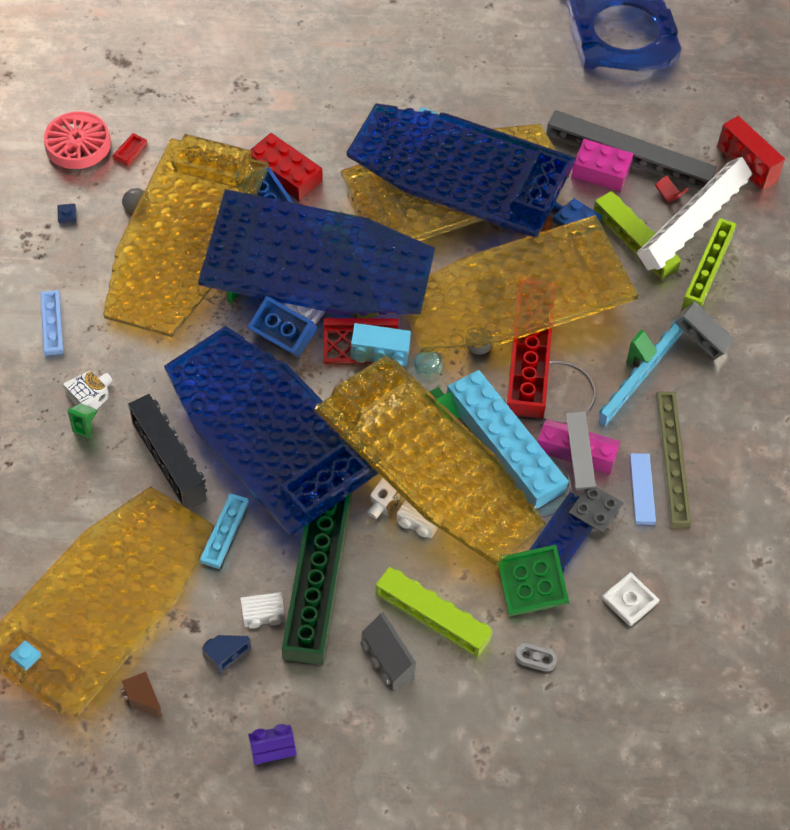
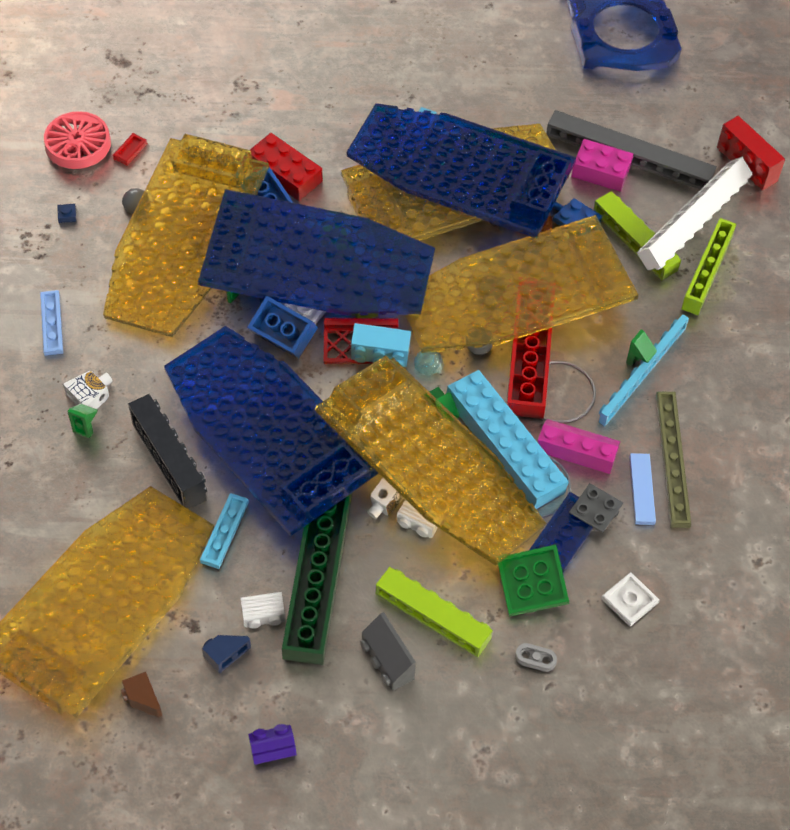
(25, 655): medium azure plate -> none
(580, 450): light grey tile -> none
(668, 190): red bracket -> none
(704, 330): brick -> none

